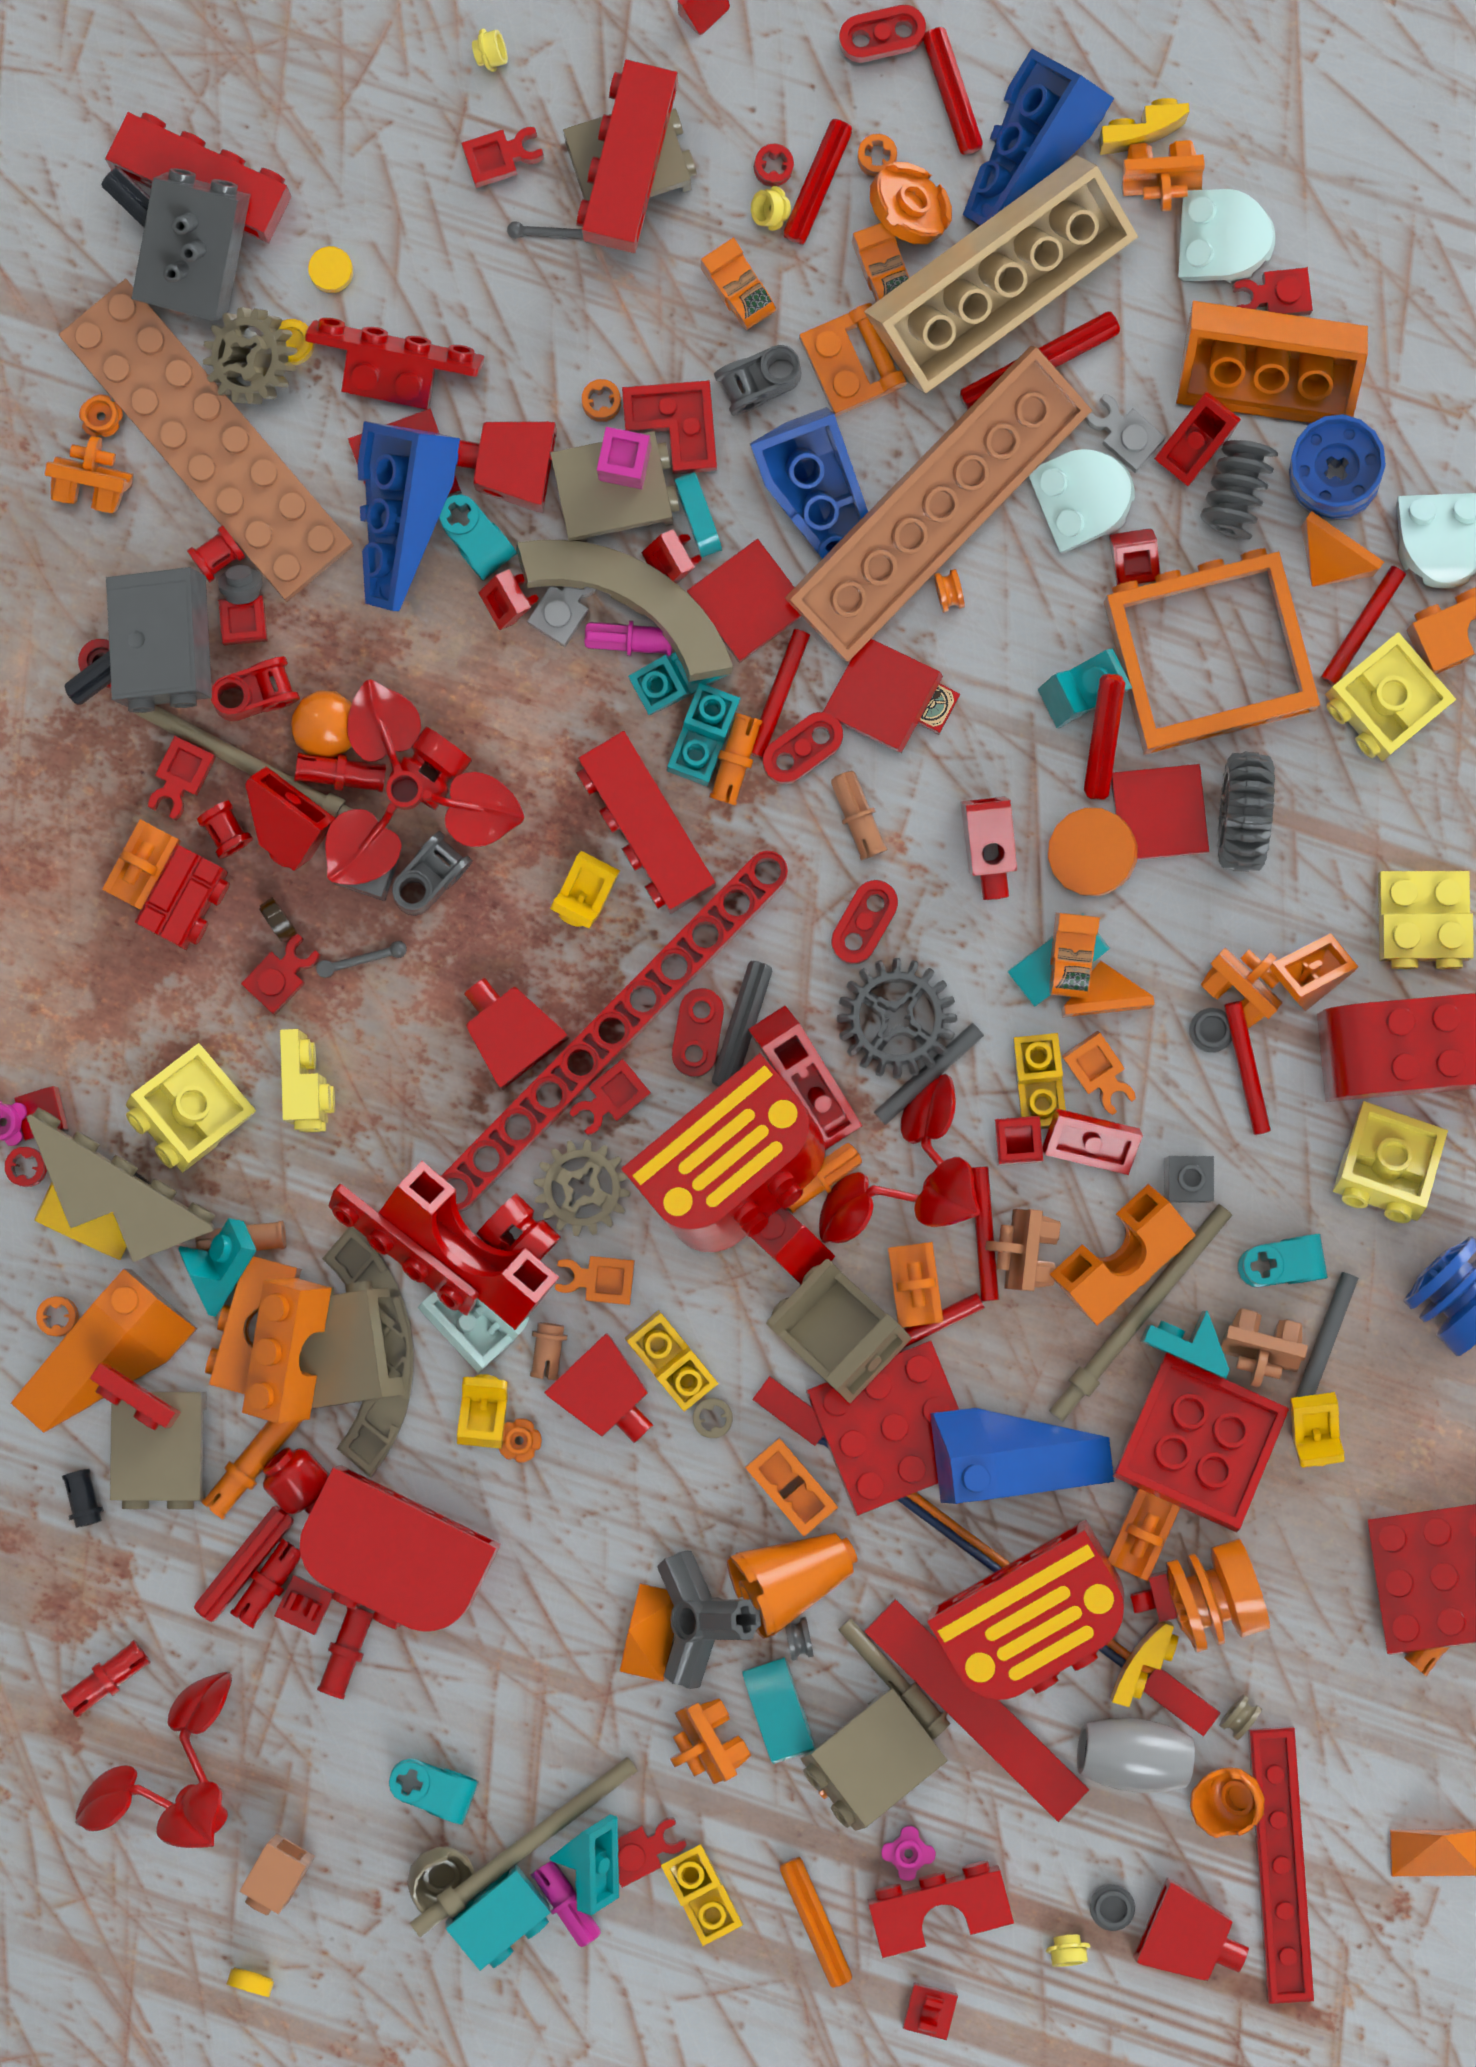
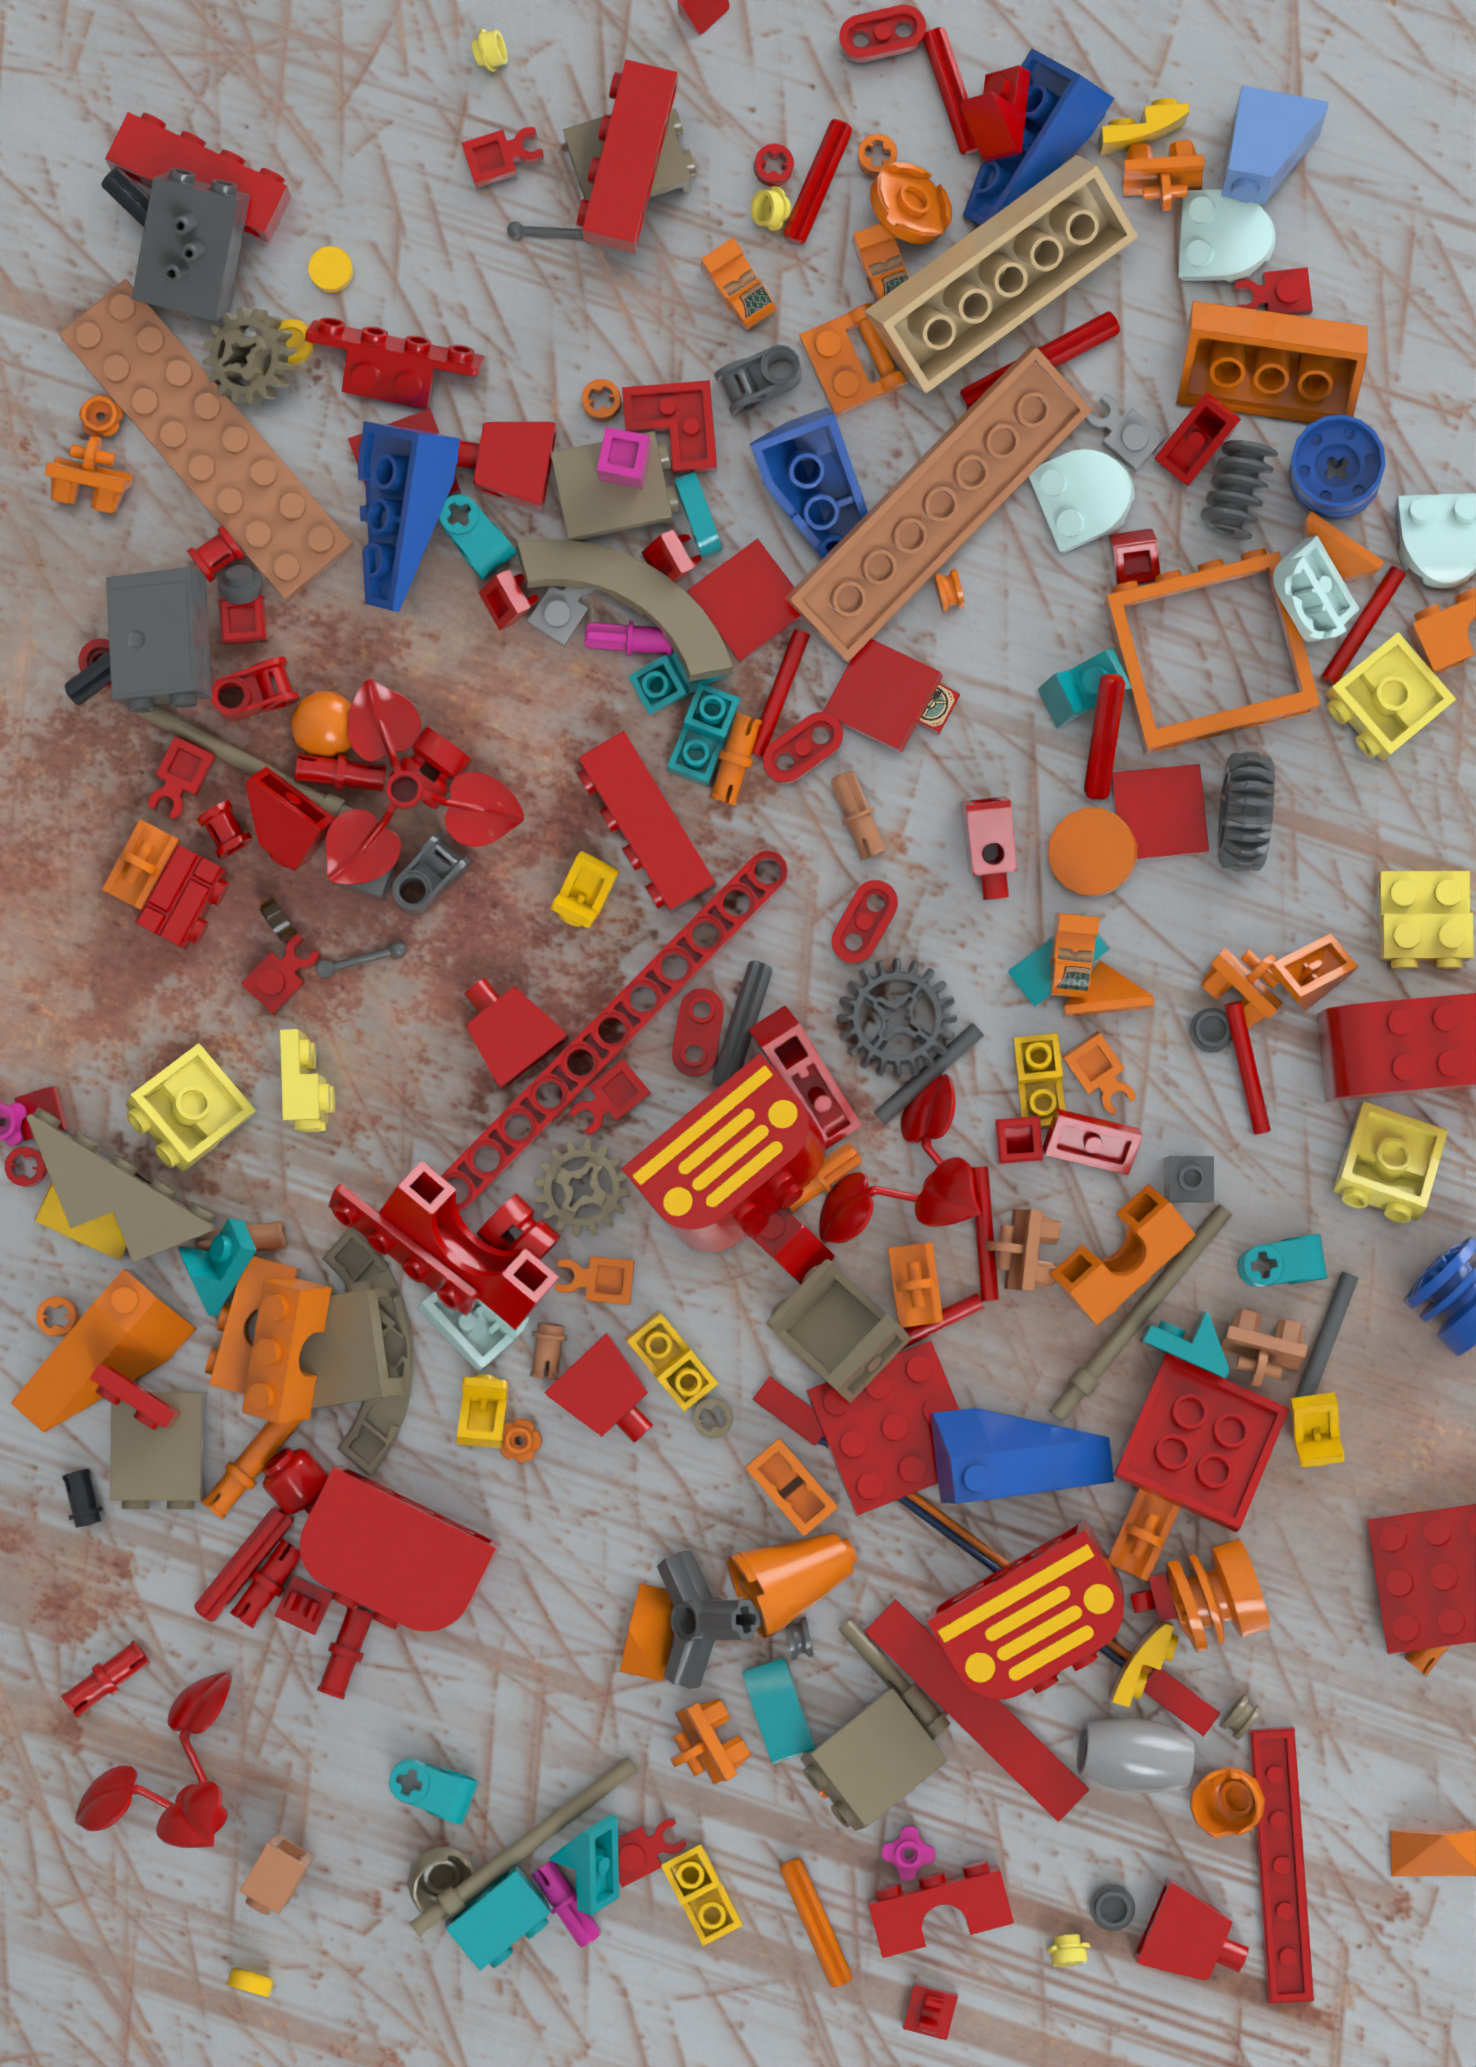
(999, 113): none -> red slope
(1268, 141): none -> medium blue slope
(1313, 591): none -> light aqua slope

